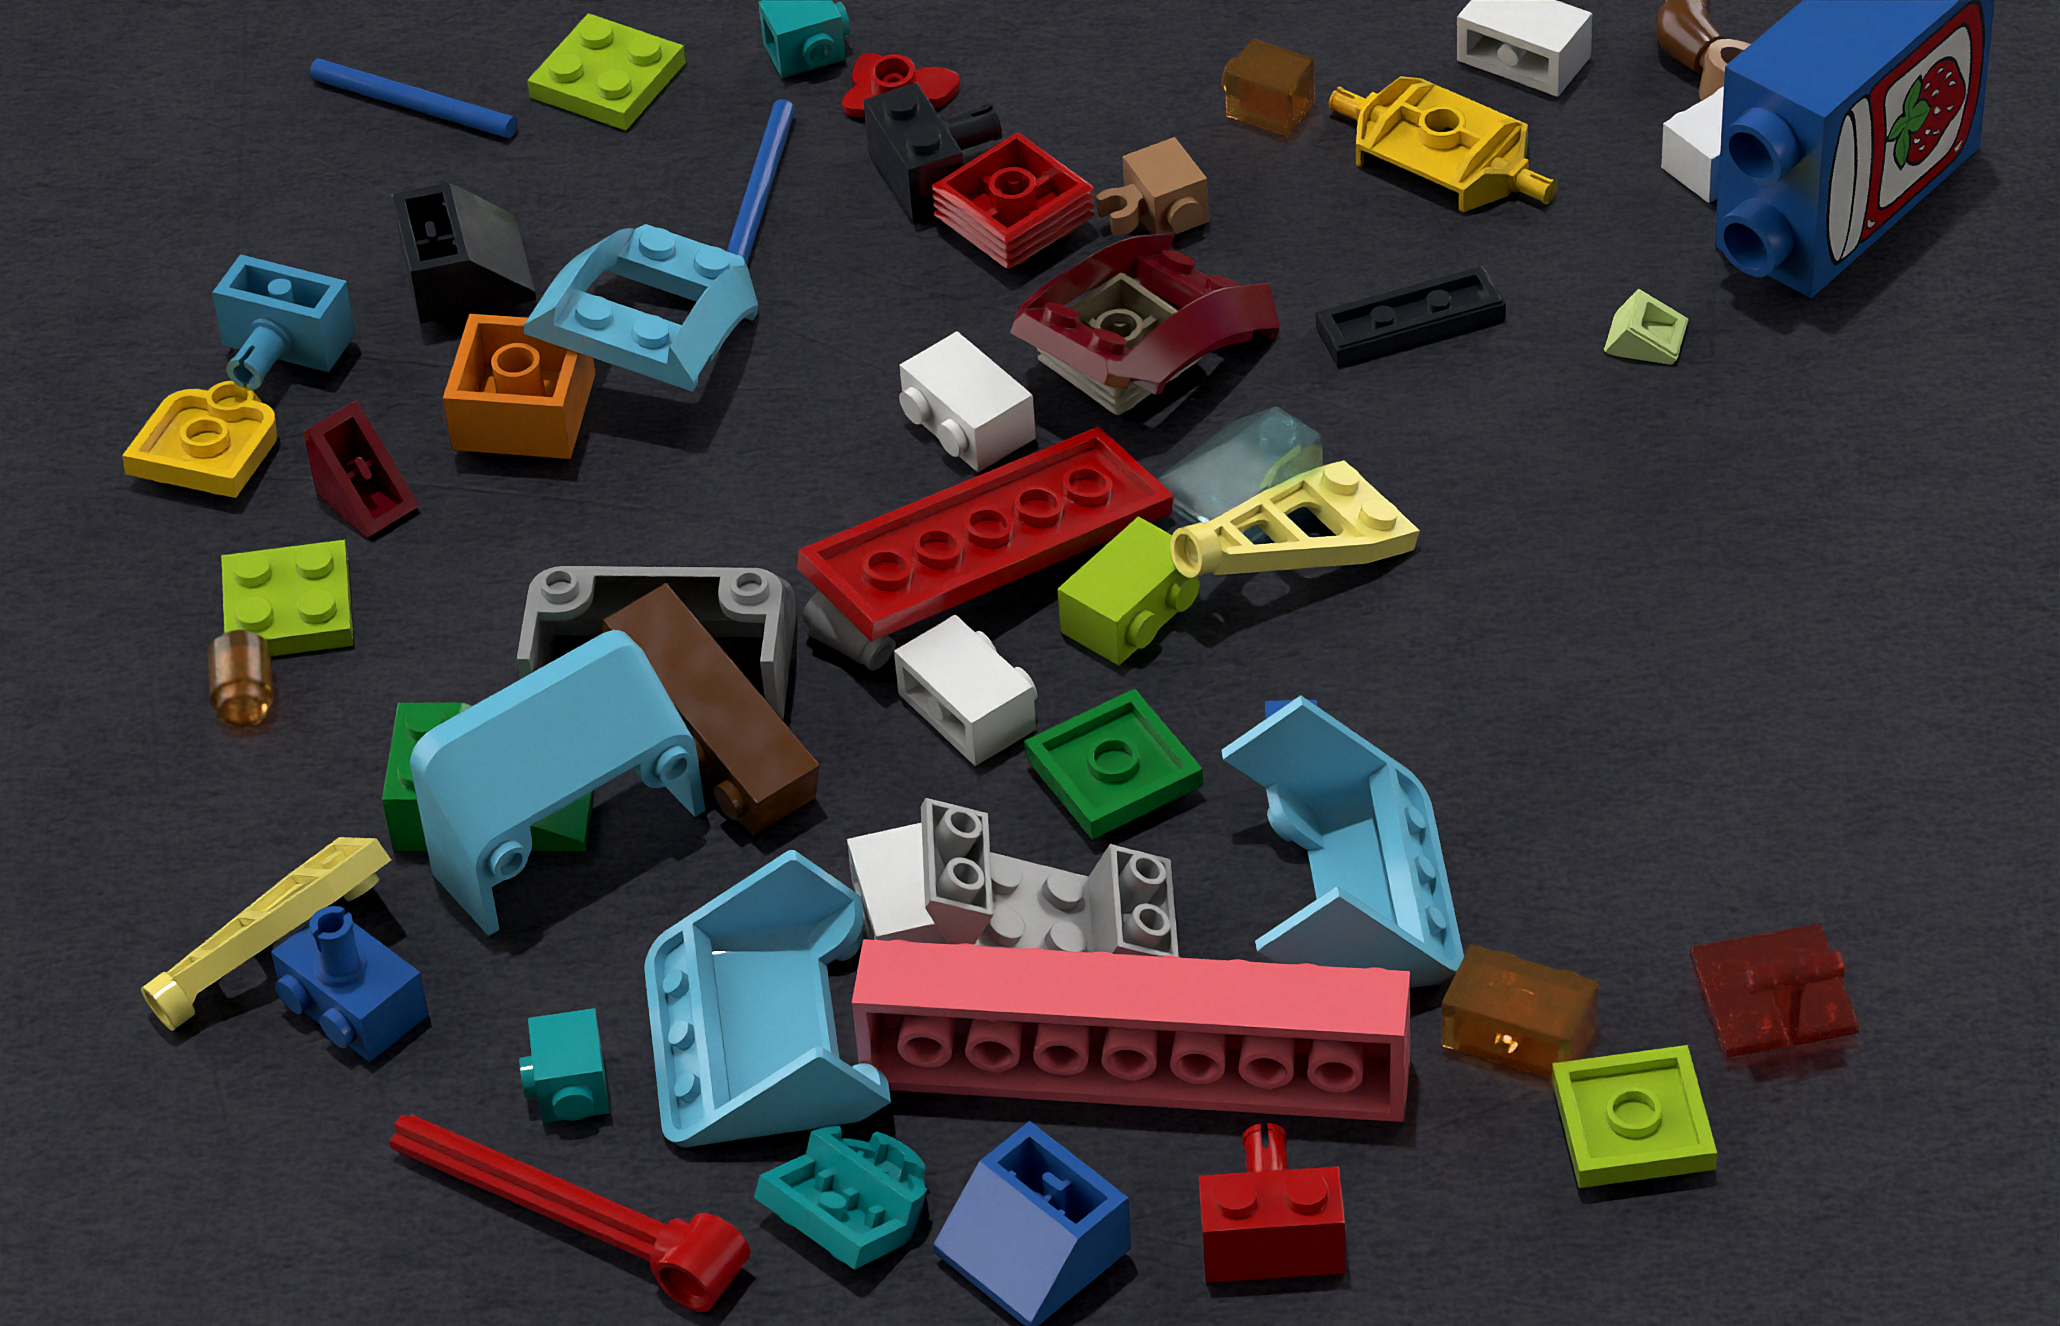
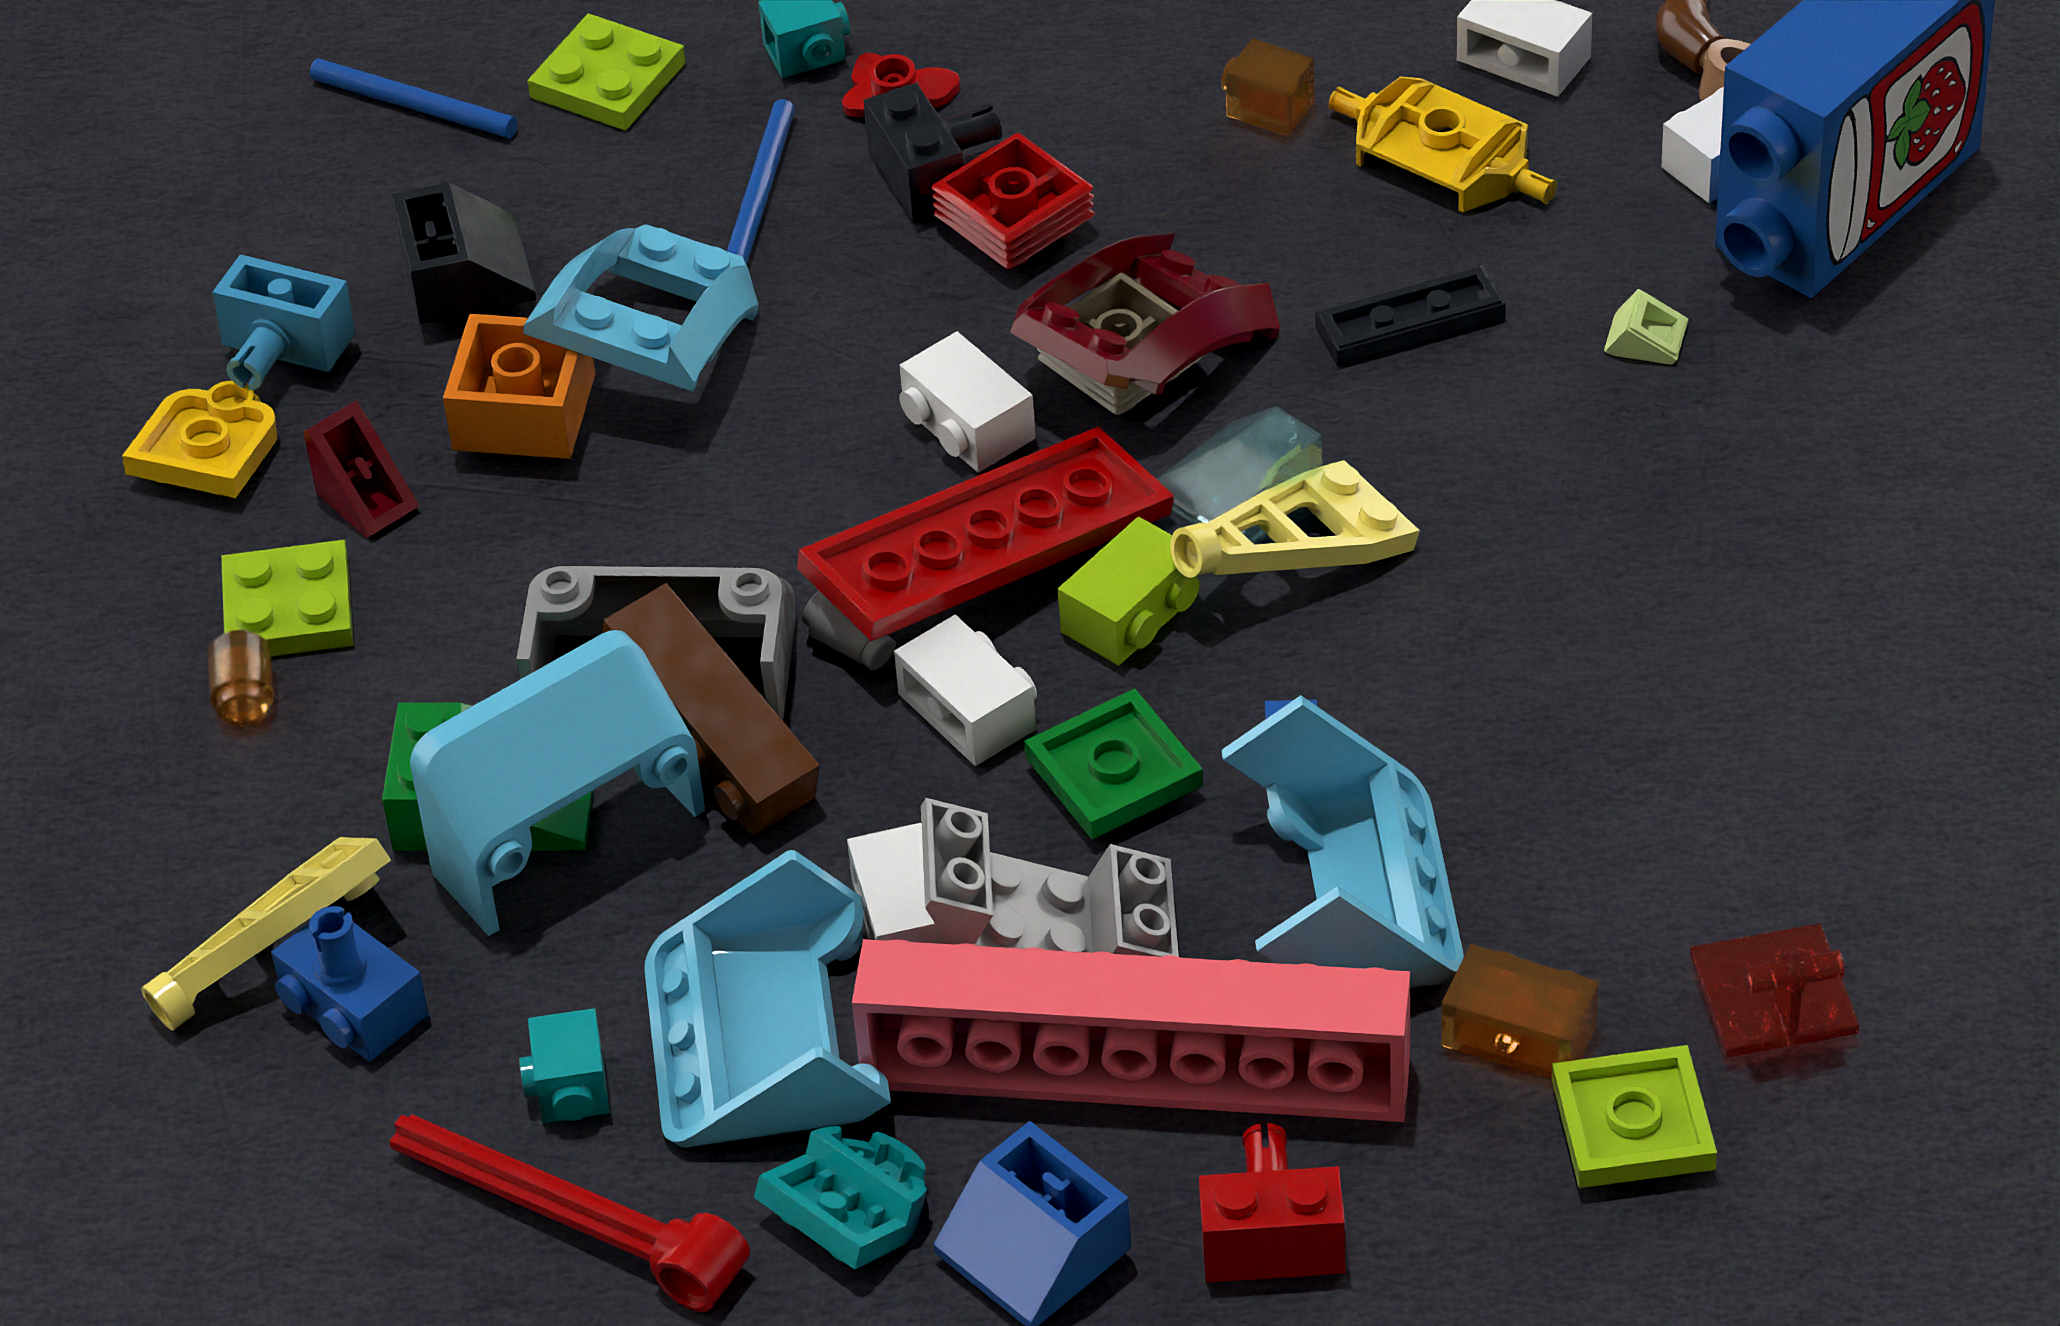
(1160, 189): medium nougat brick -> none

